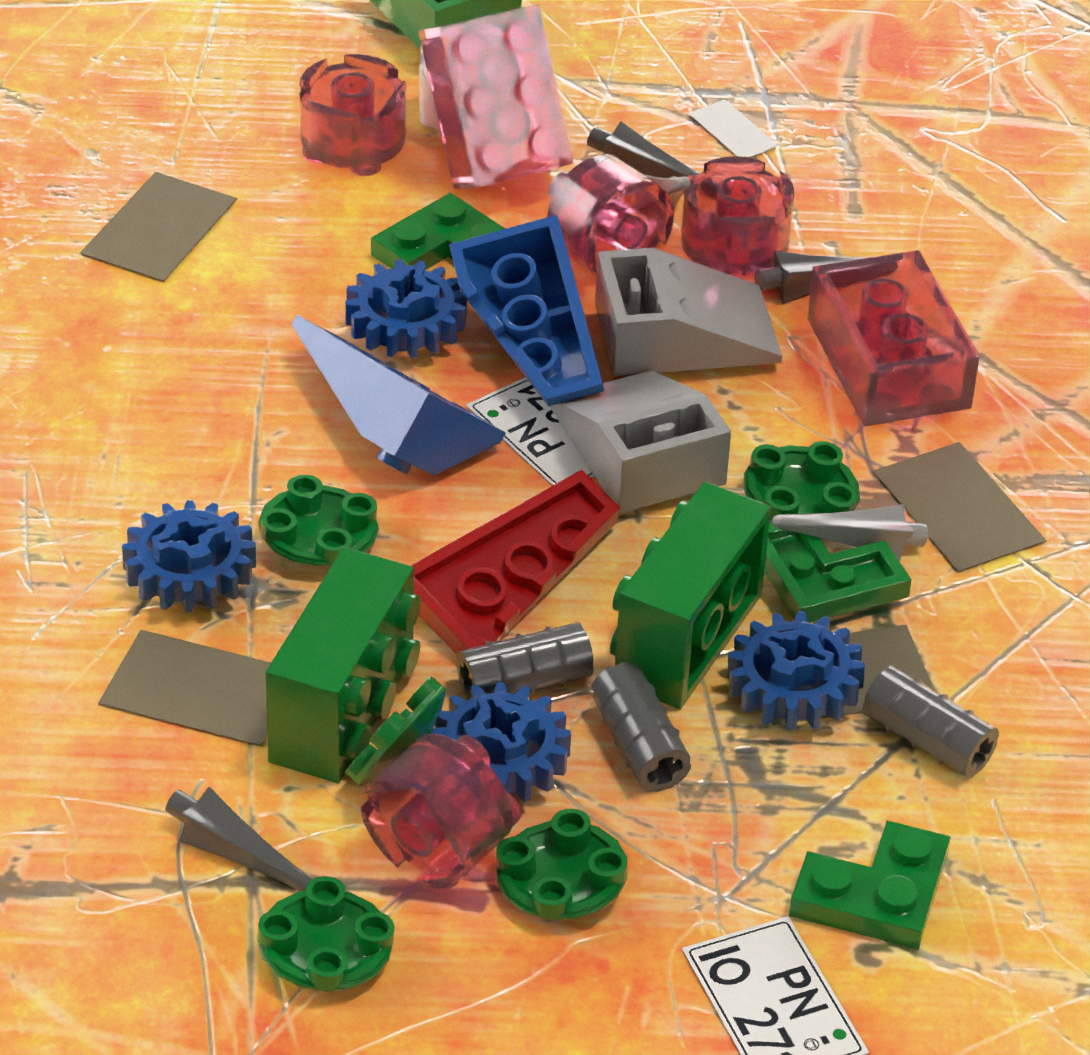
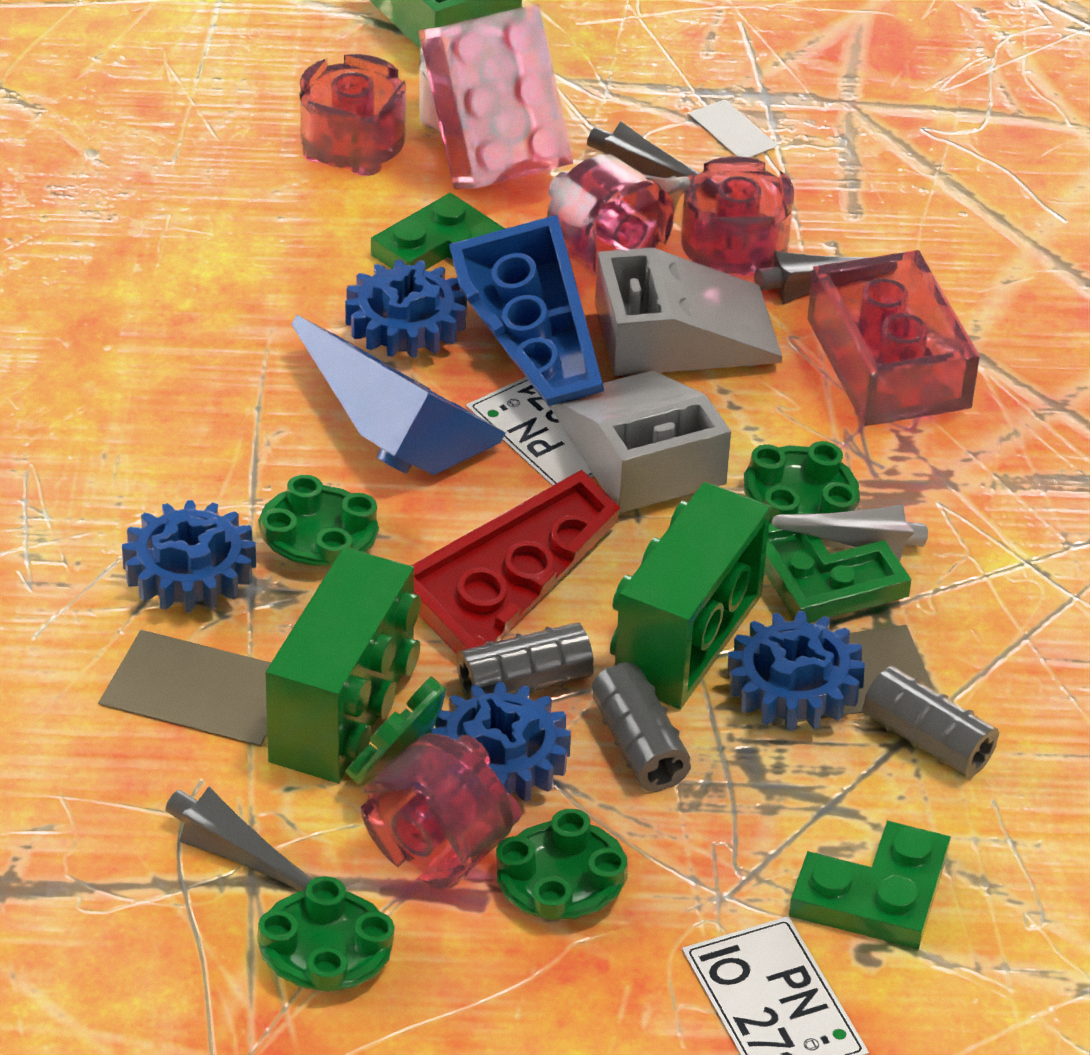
(158, 226): dark tan sticker -> none
(960, 505): dark tan sticker -> none

